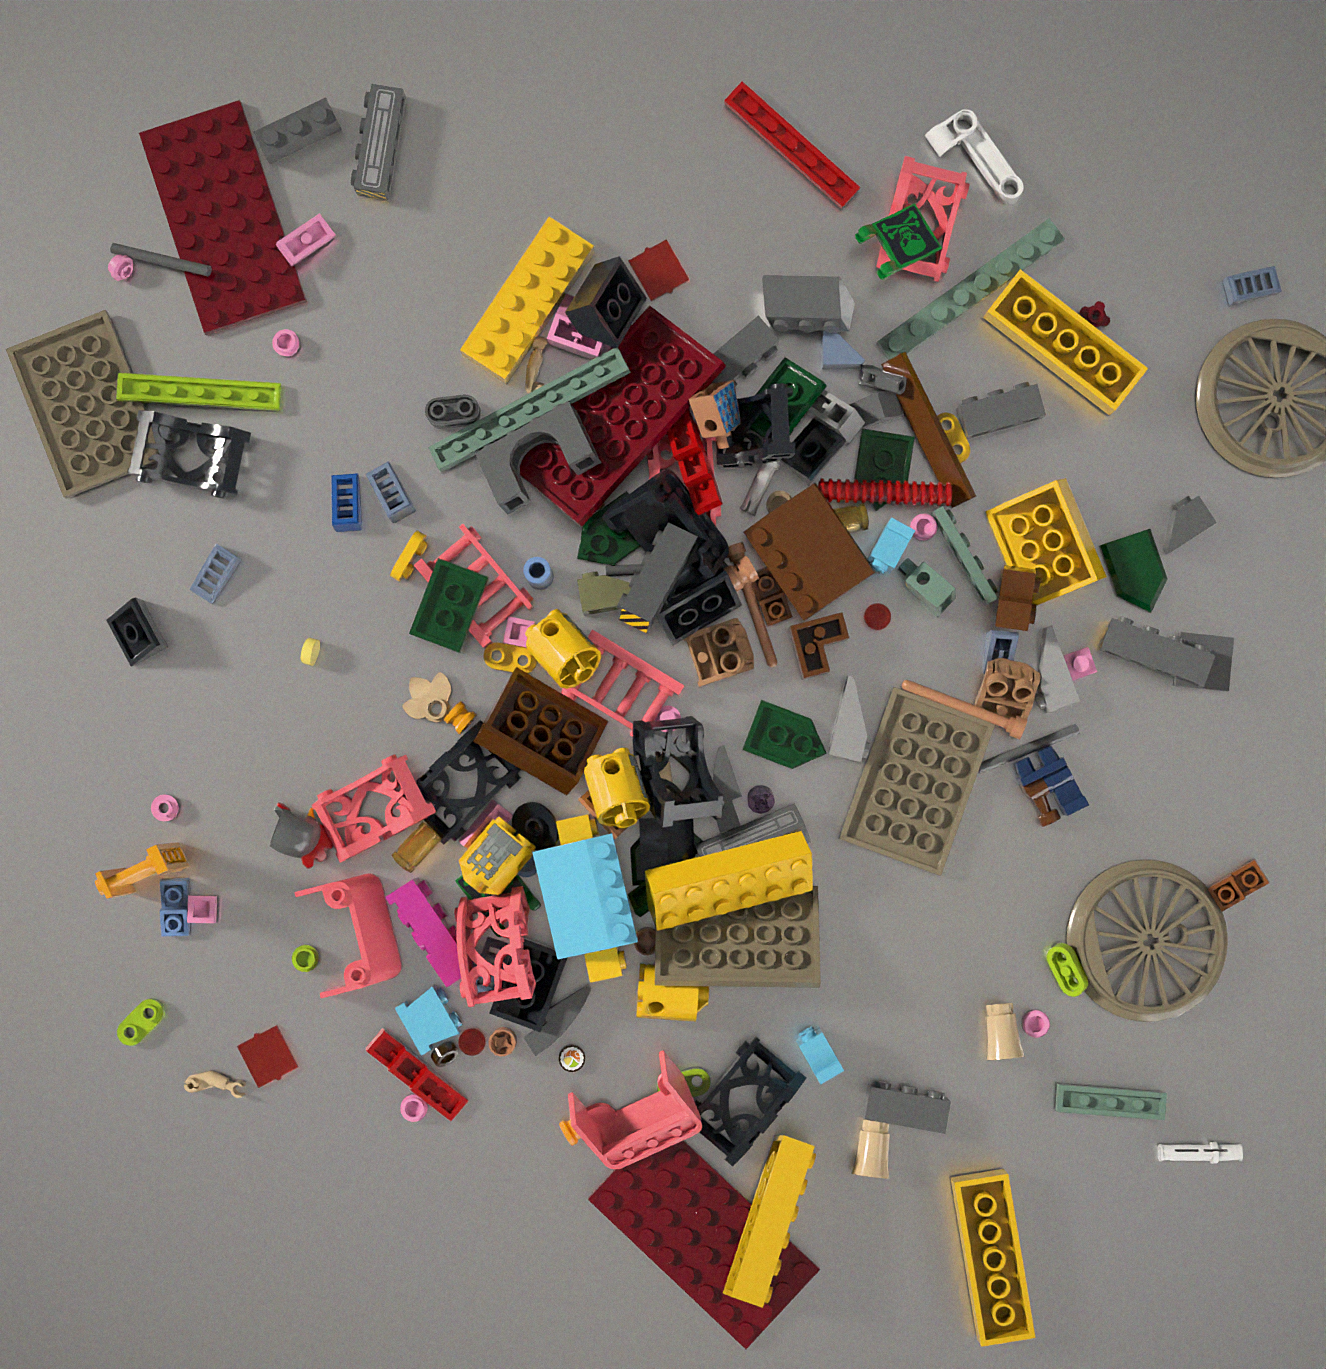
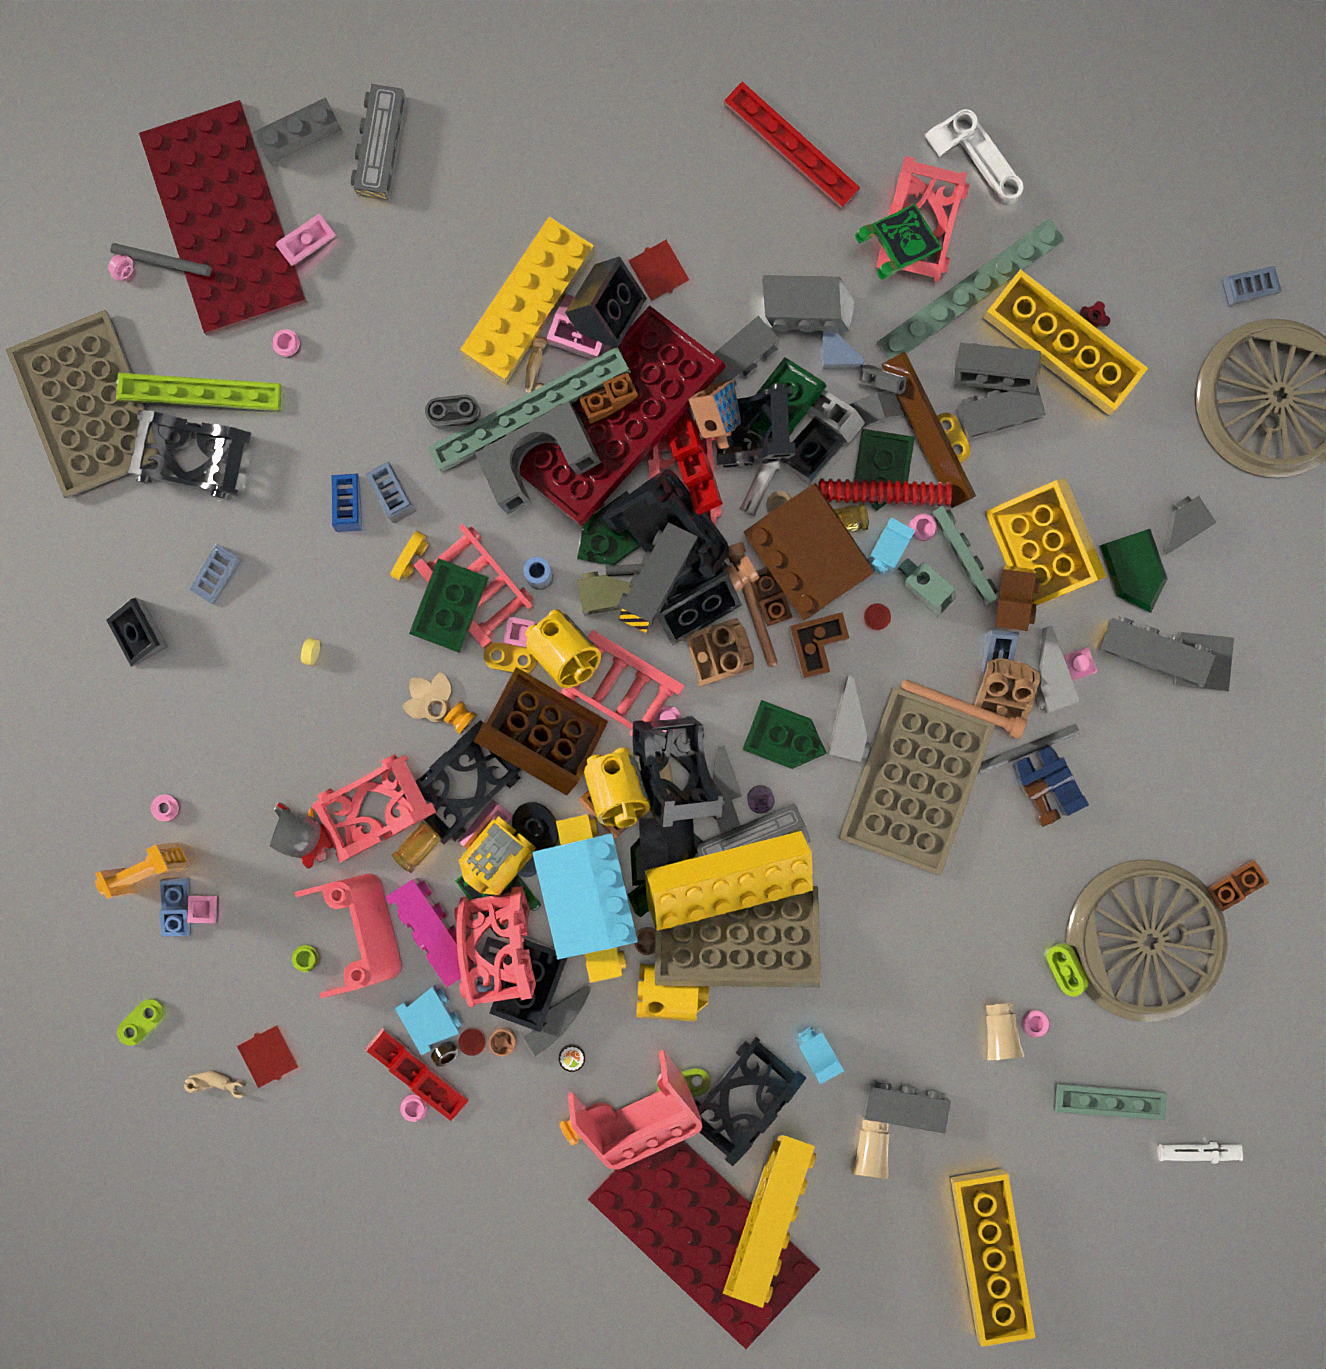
(611, 398): none -> dark orange slope
(997, 367): none -> dark grey brick

